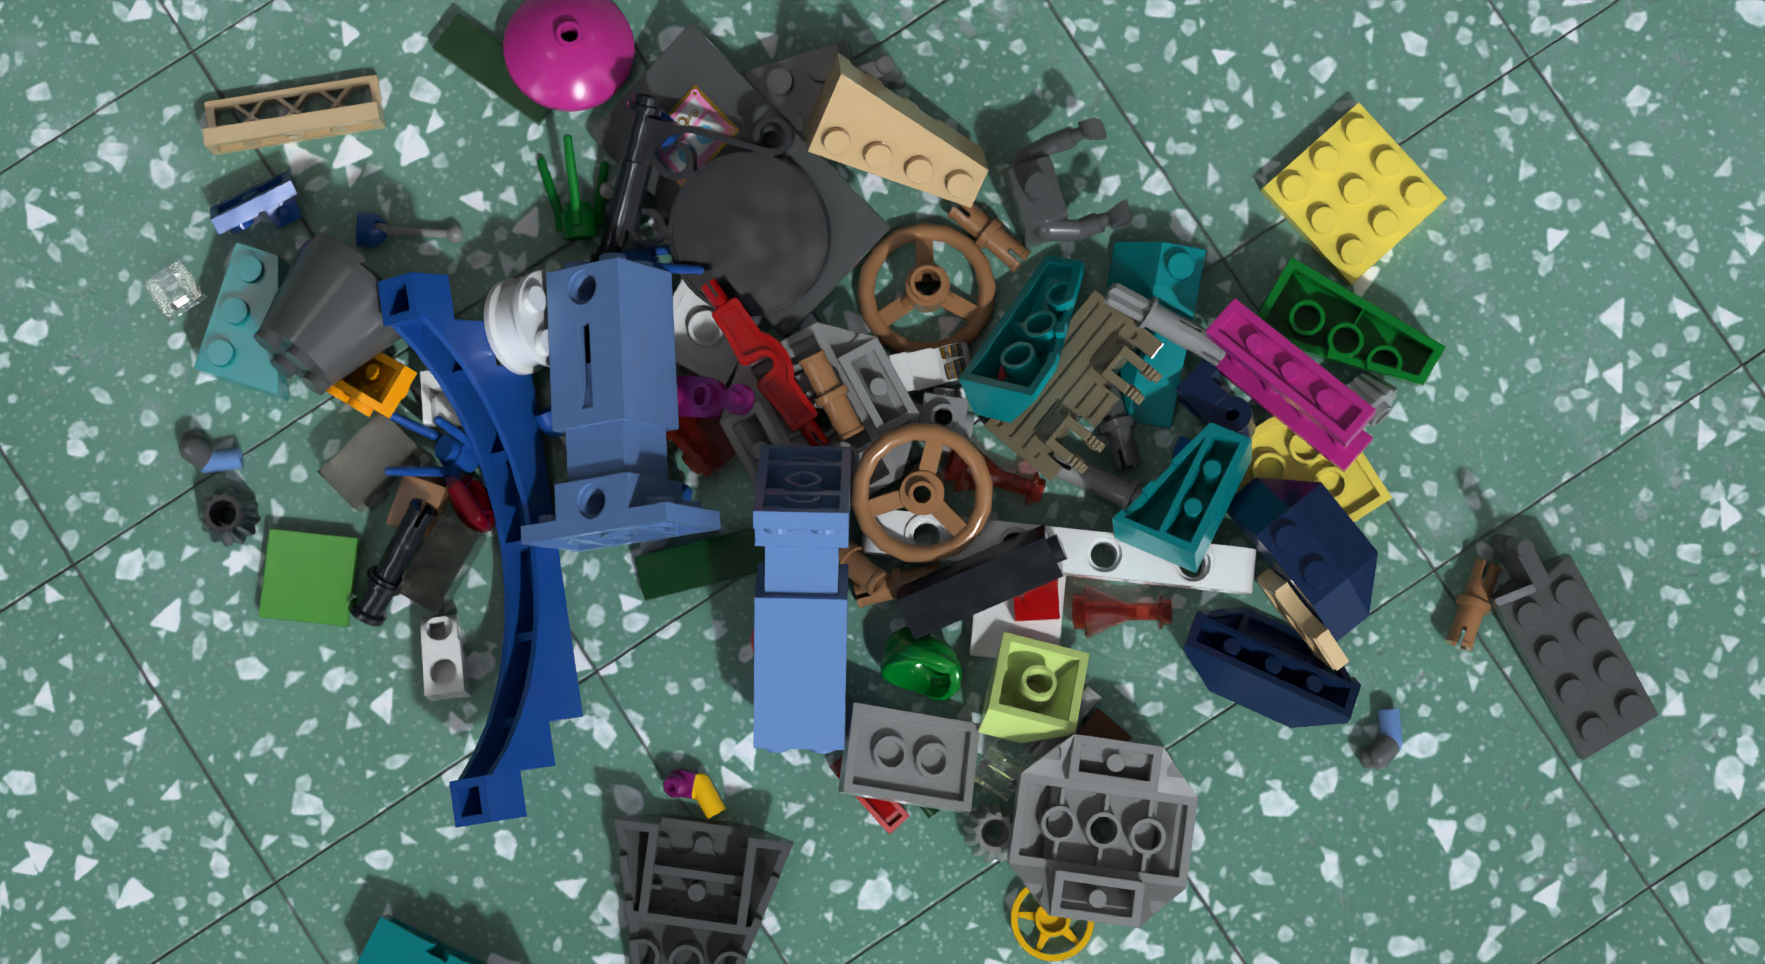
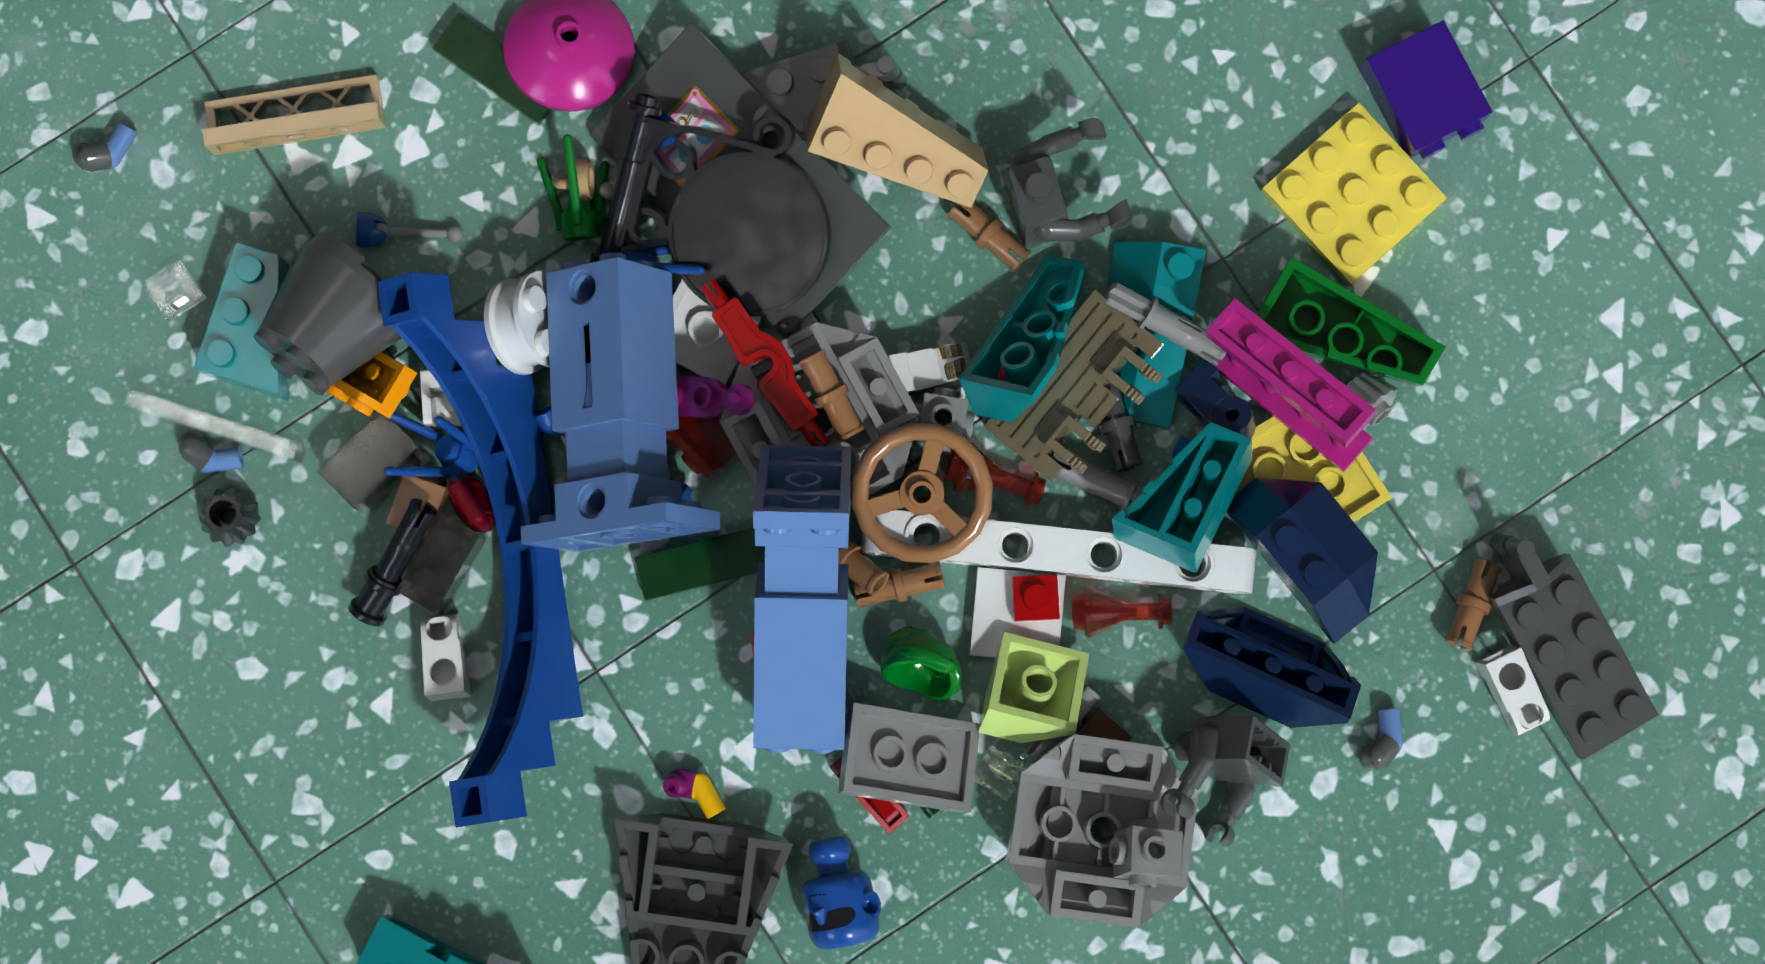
(104, 154): none -> arm
(215, 426): none -> clear tile
(273, 196): blue hinge -> none
(309, 577): bright green tile -> none
(585, 177): none -> tan tile
(839, 901): none -> blue piece
(926, 273): medium nougat piece -> none
(976, 831): light grey piece -> none
(981, 581): black brick -> none
(1048, 927): yellow wheel -> none
(1146, 854): none -> light grey brick
(1231, 751): none -> dark grey torso
(1302, 620): tan tile -> none
(1426, 91): none -> dark purple brick
(1514, 689): none -> white leg

